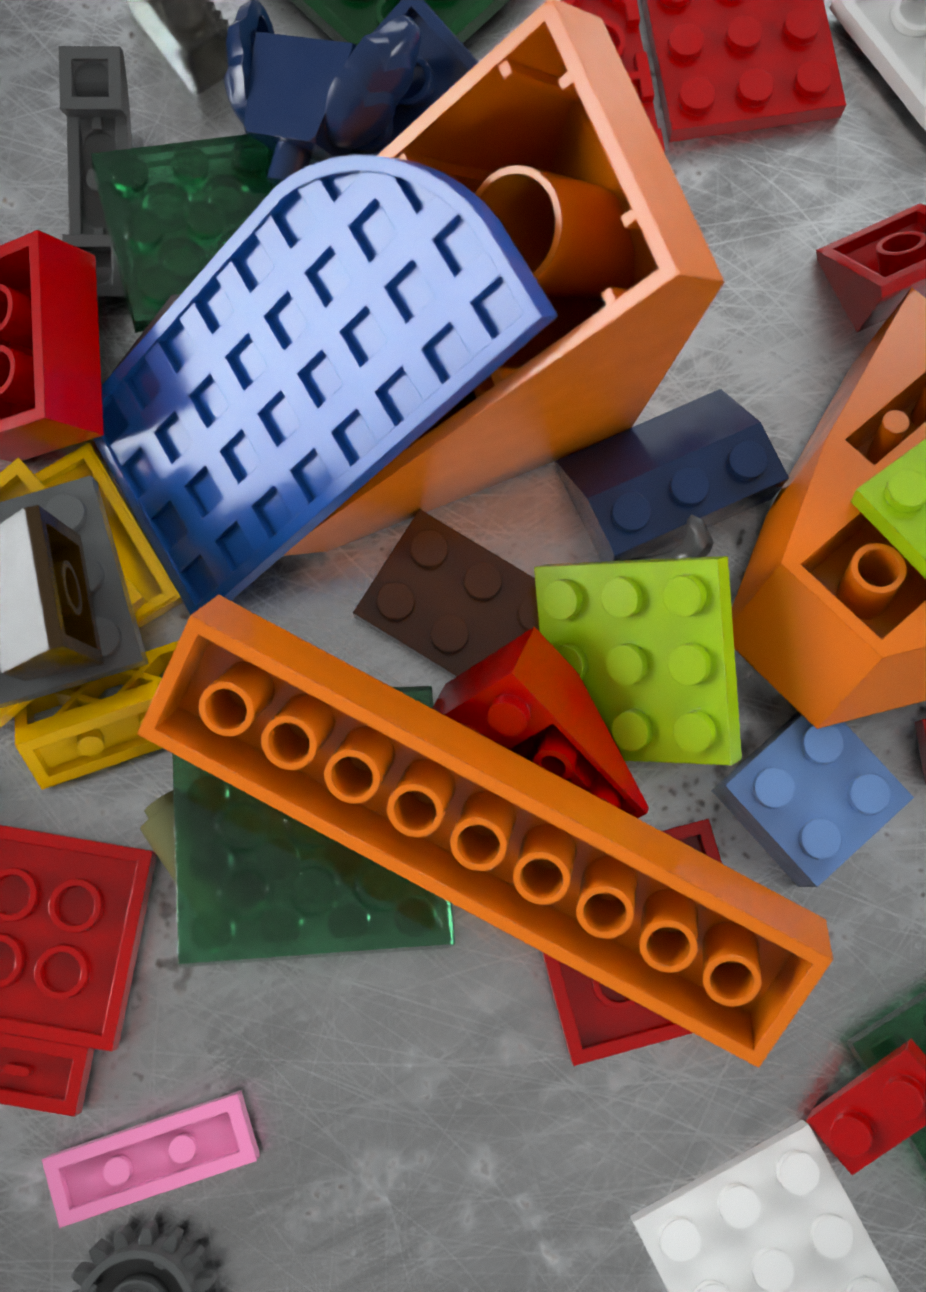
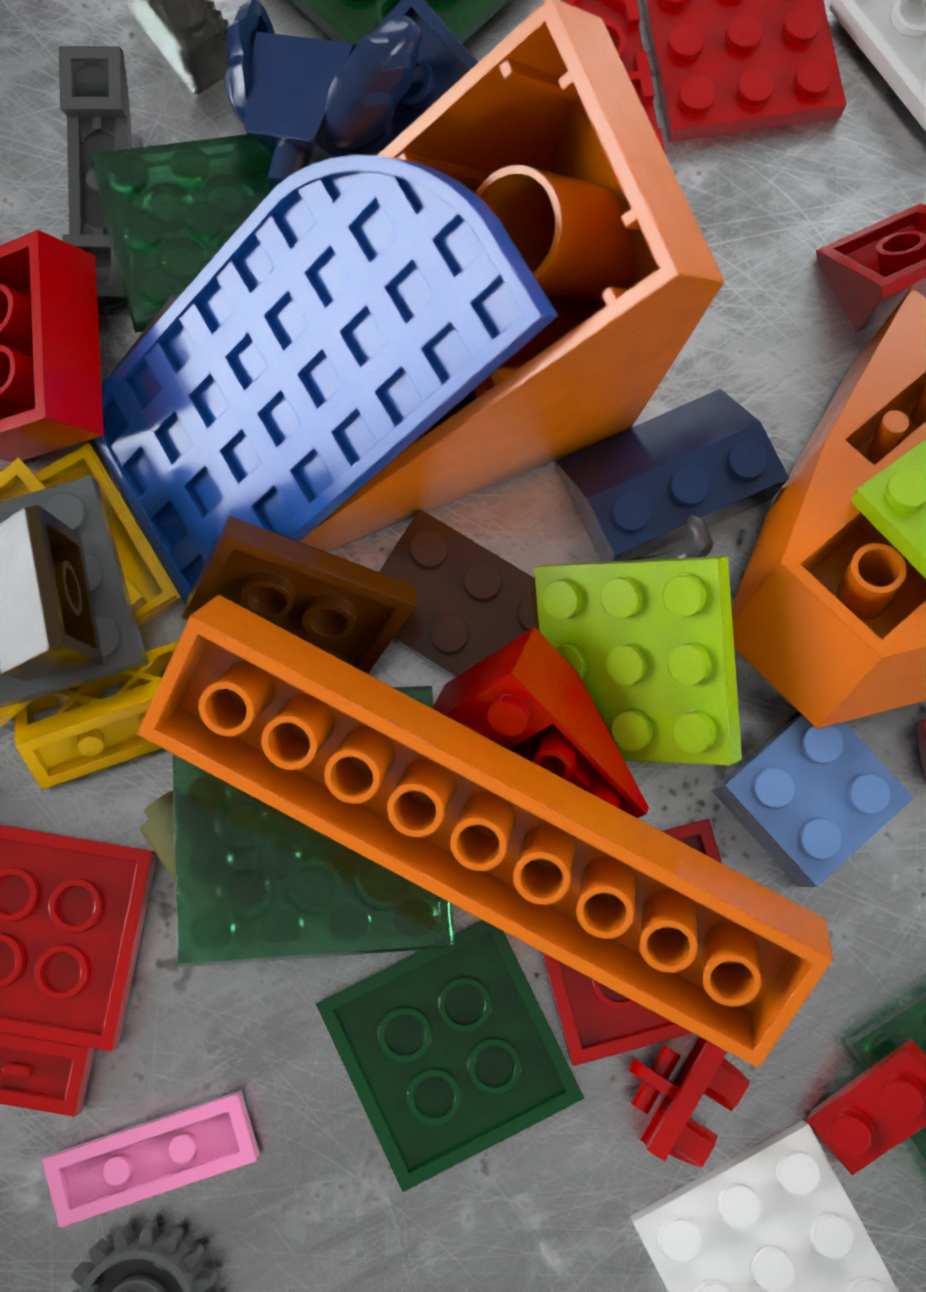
(305, 592): none -> reddish brown plate
(449, 1053): none -> dark green plate
(671, 1126): none -> red hips

